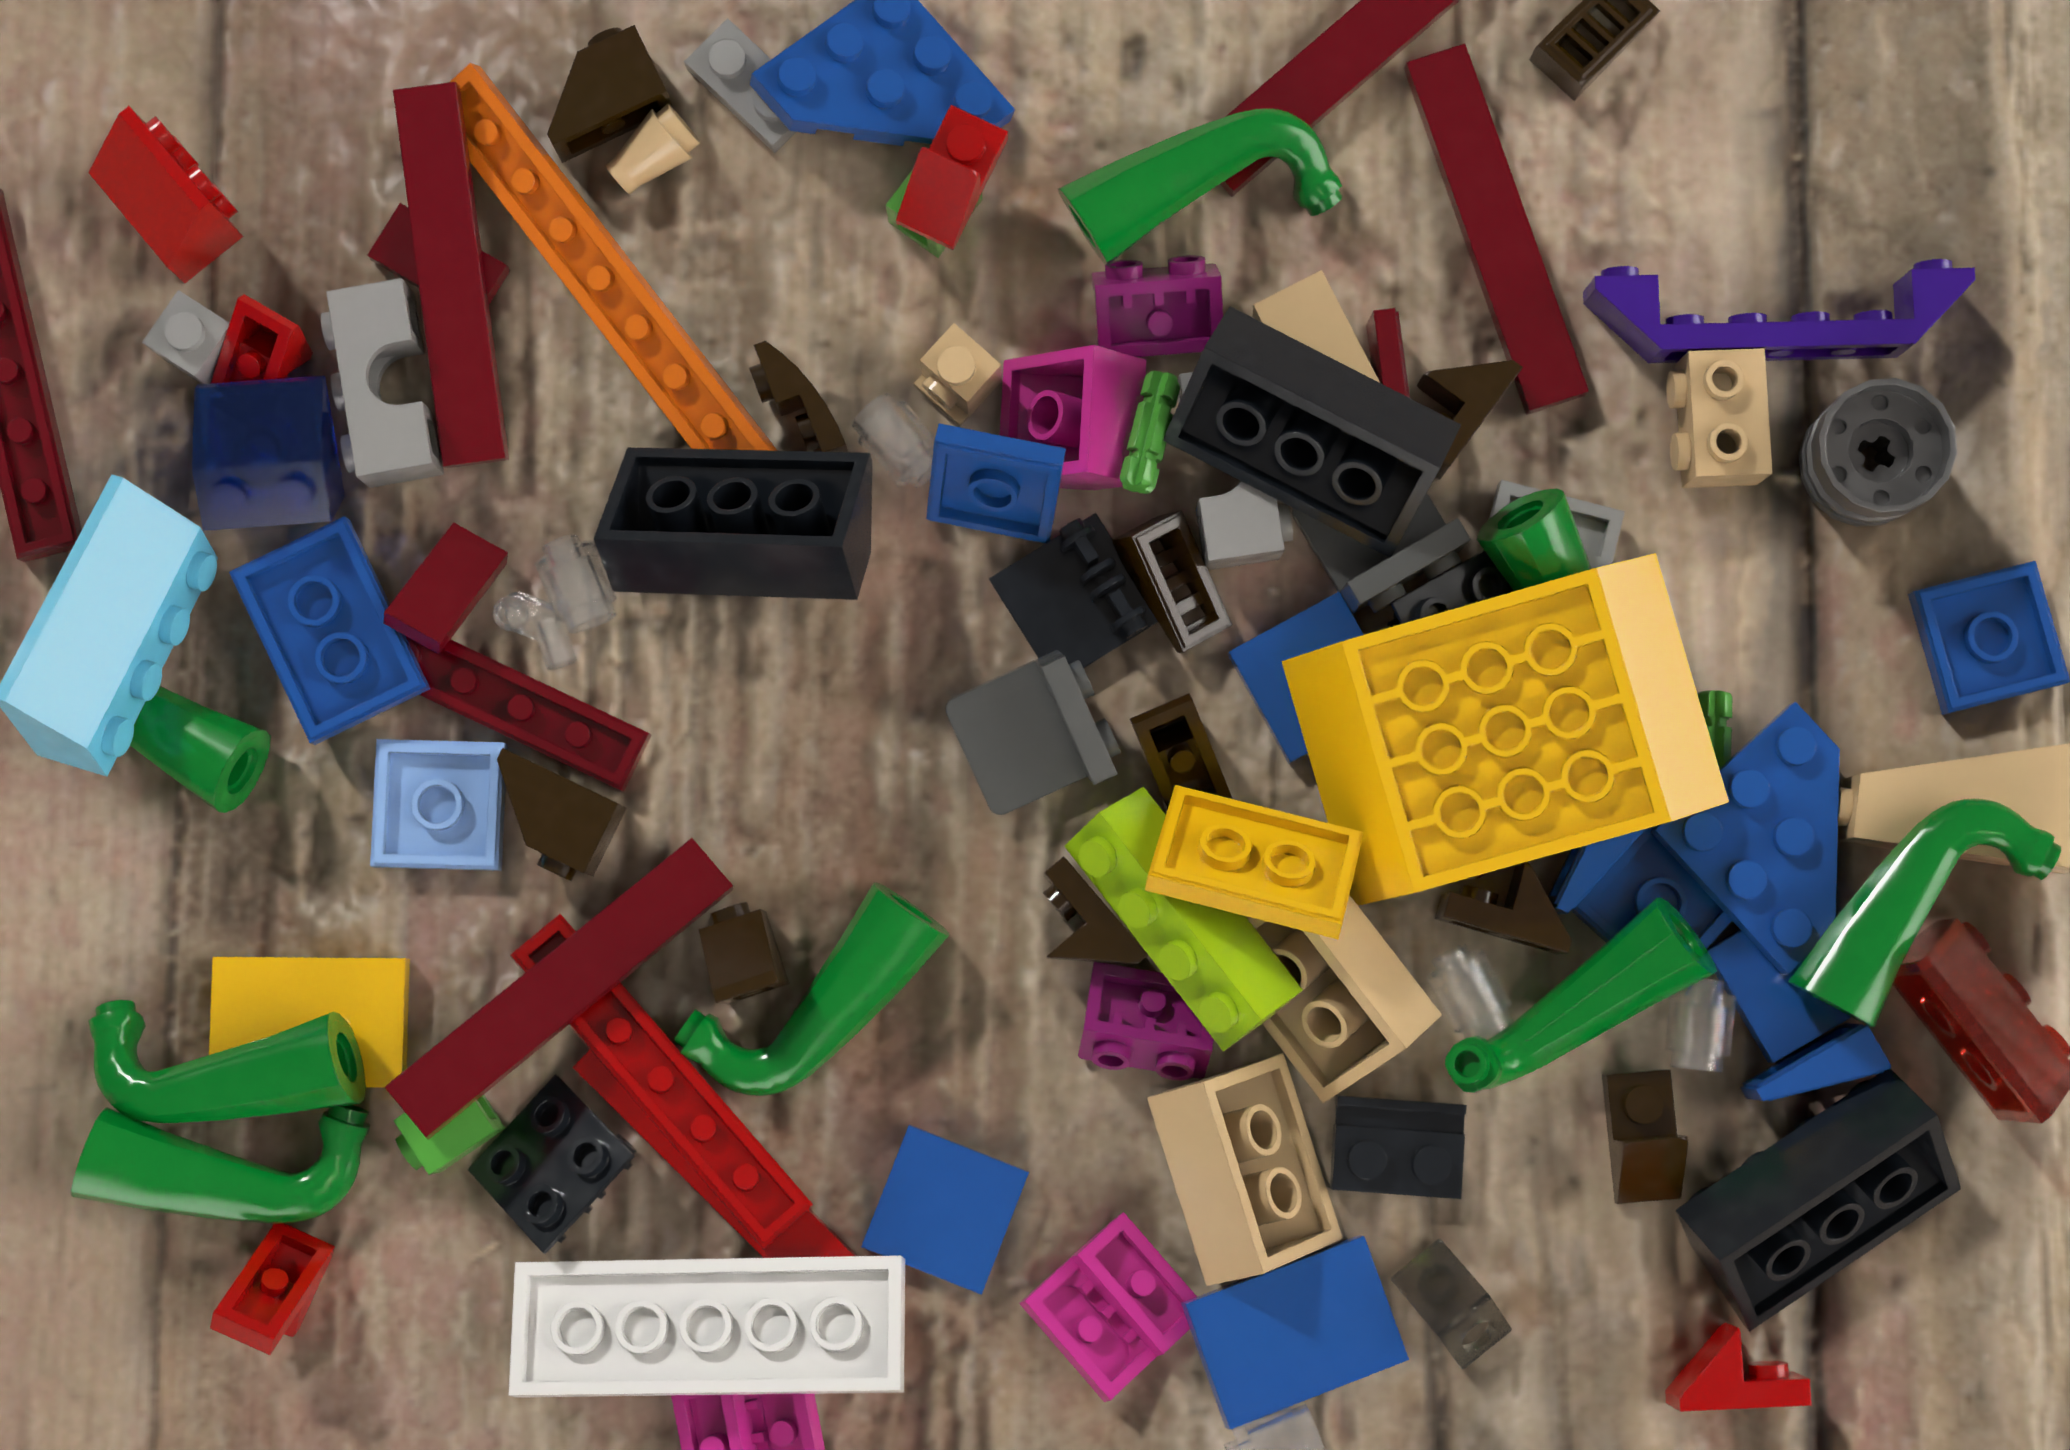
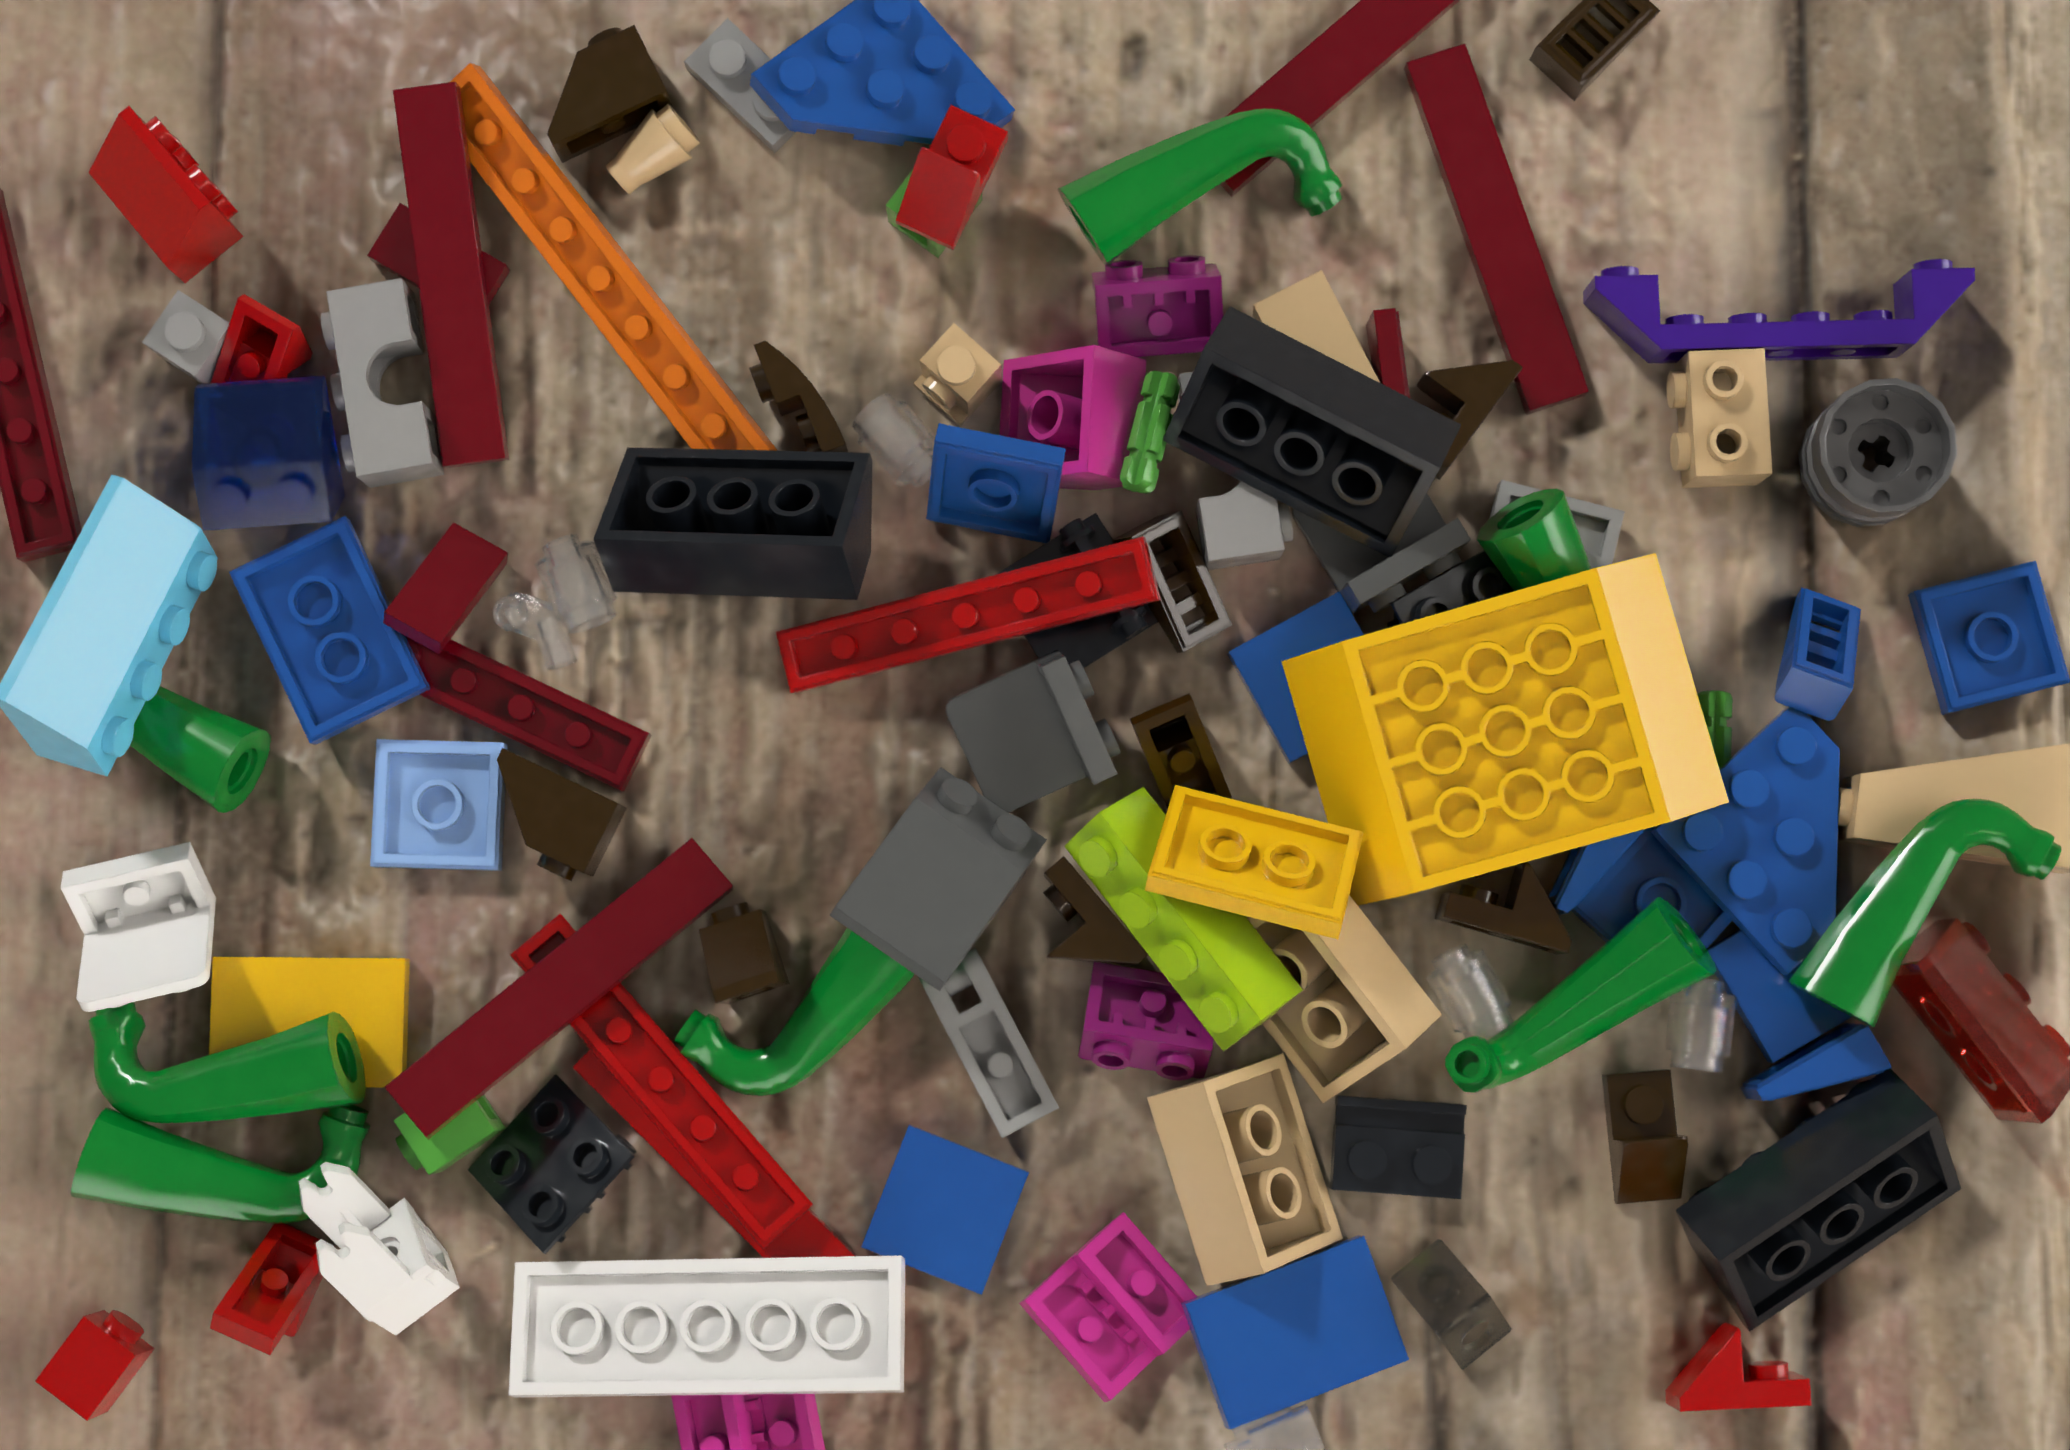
(96, 1363): none -> red brick
(142, 926): none -> white bracket
(386, 1256): none -> white piece
(939, 878): none -> dark grey slope
(968, 615): none -> red tile
(992, 1049): none -> light grey plate
(1817, 661): none -> blue slope

